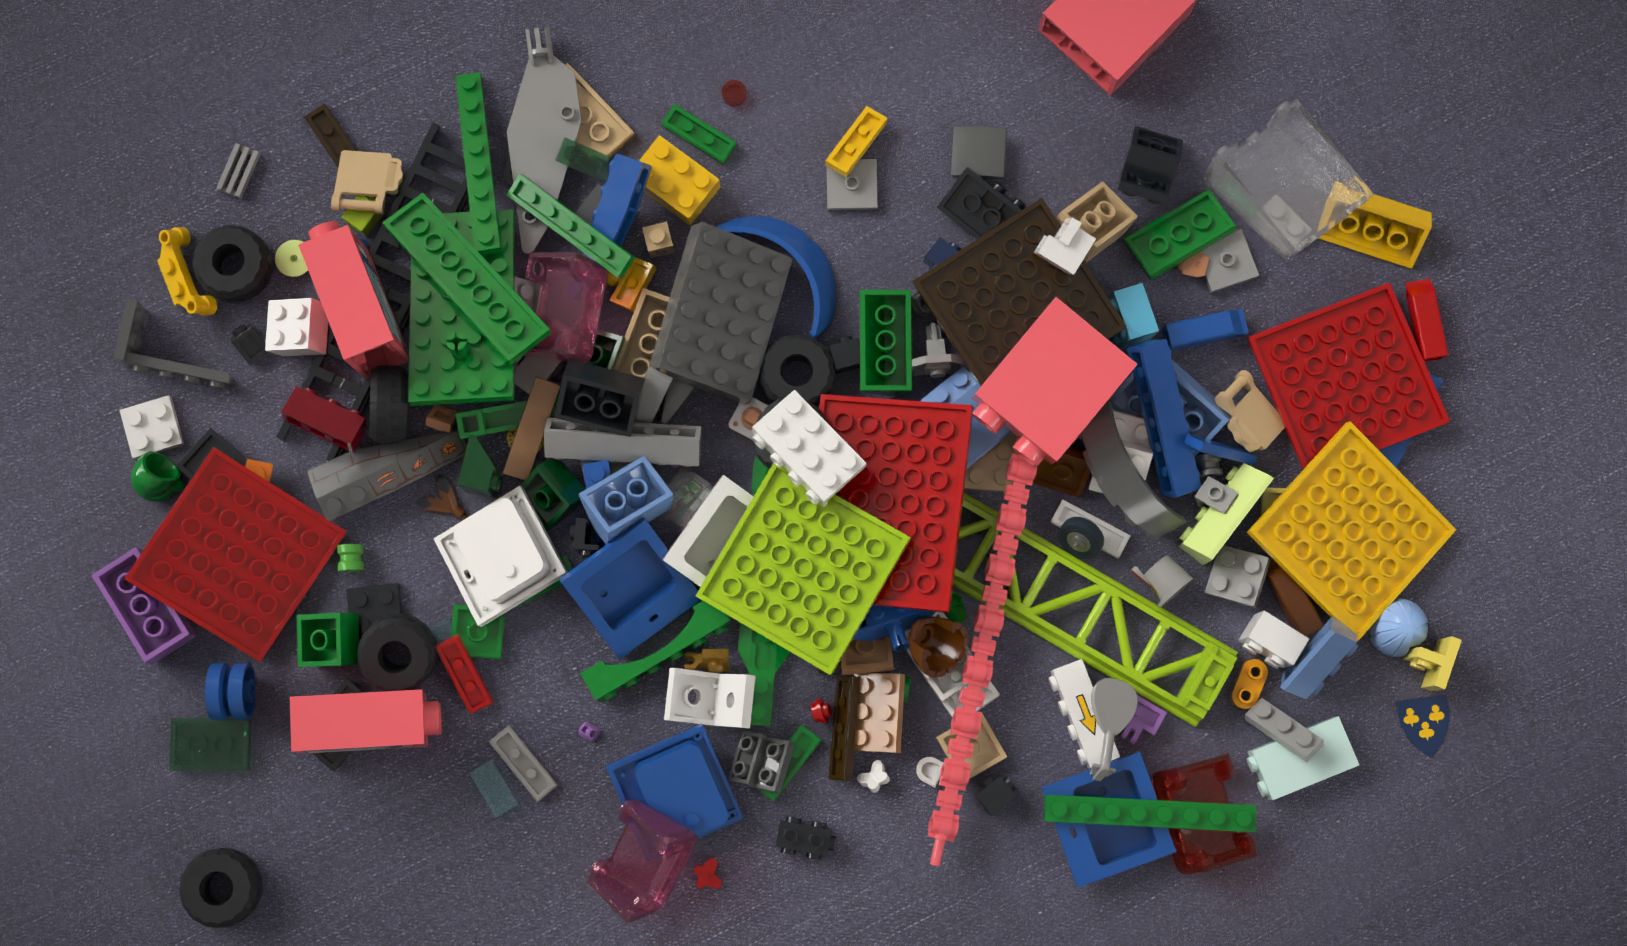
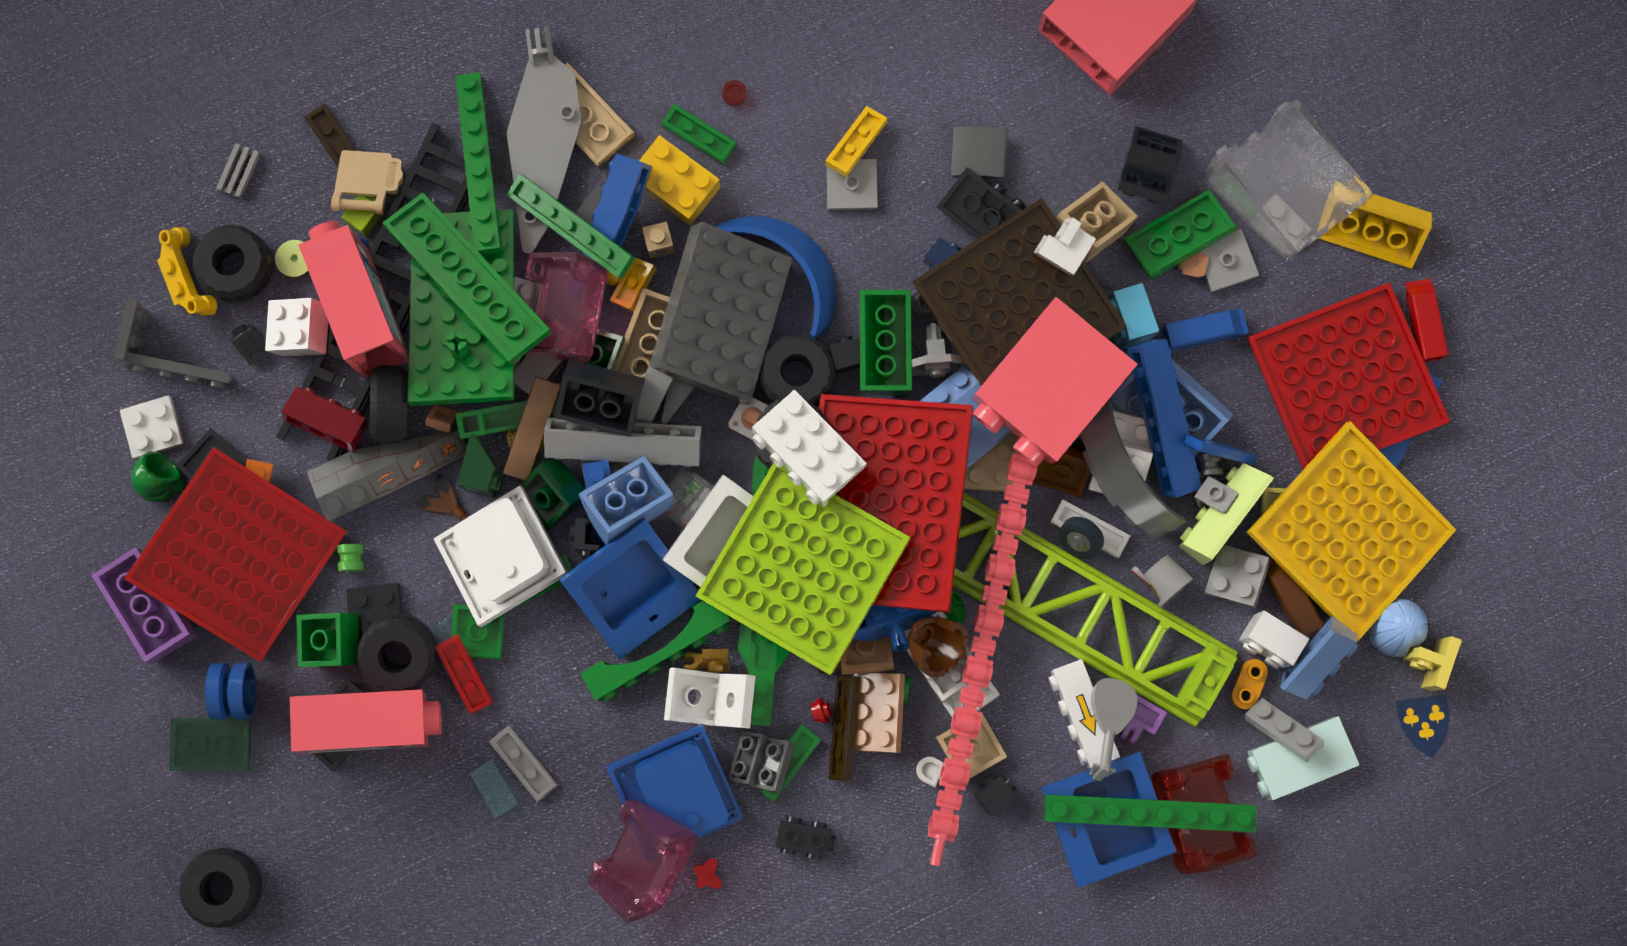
(584, 159): clear green plate -> none
(589, 731): medium lavender rock -> none
(875, 777): white piece -> none
(1253, 418): tan piece -> none

